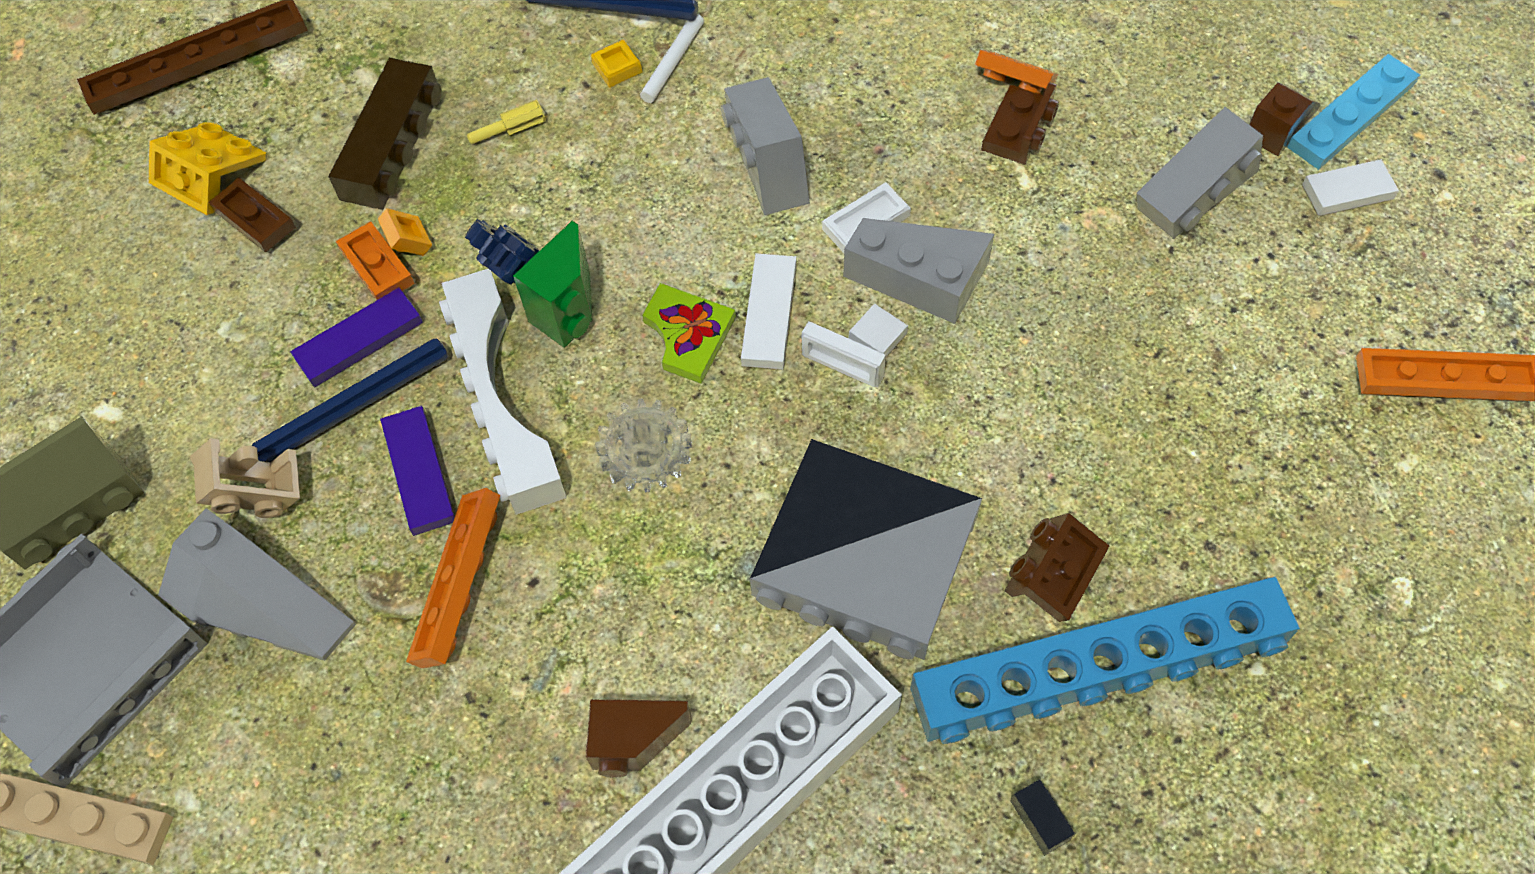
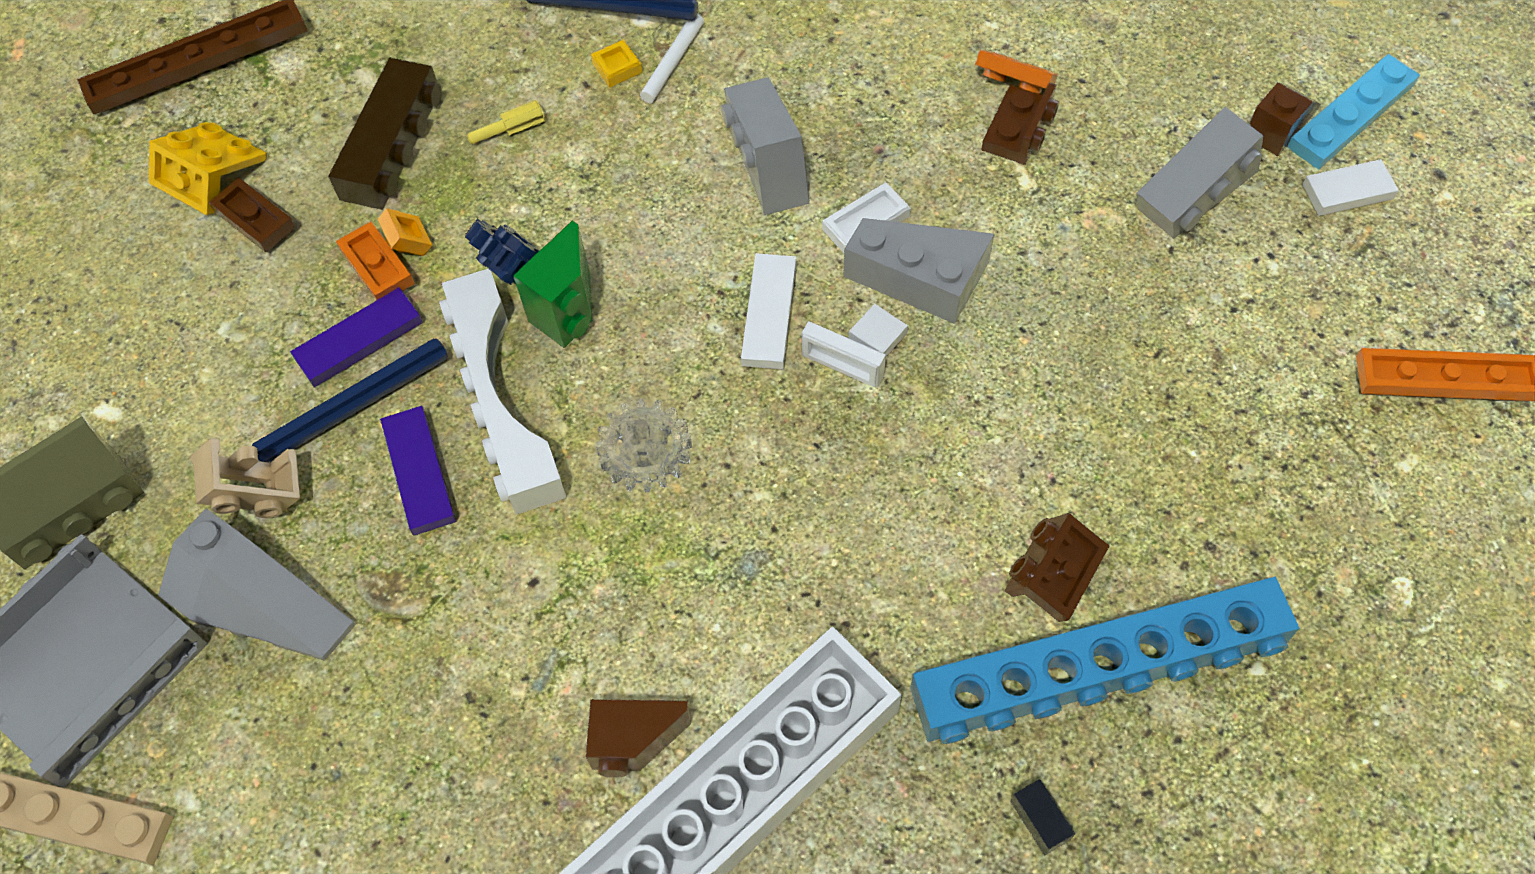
(453, 579): orange plate -> none
(690, 328): lime tile -> none
(865, 549): panel -> none

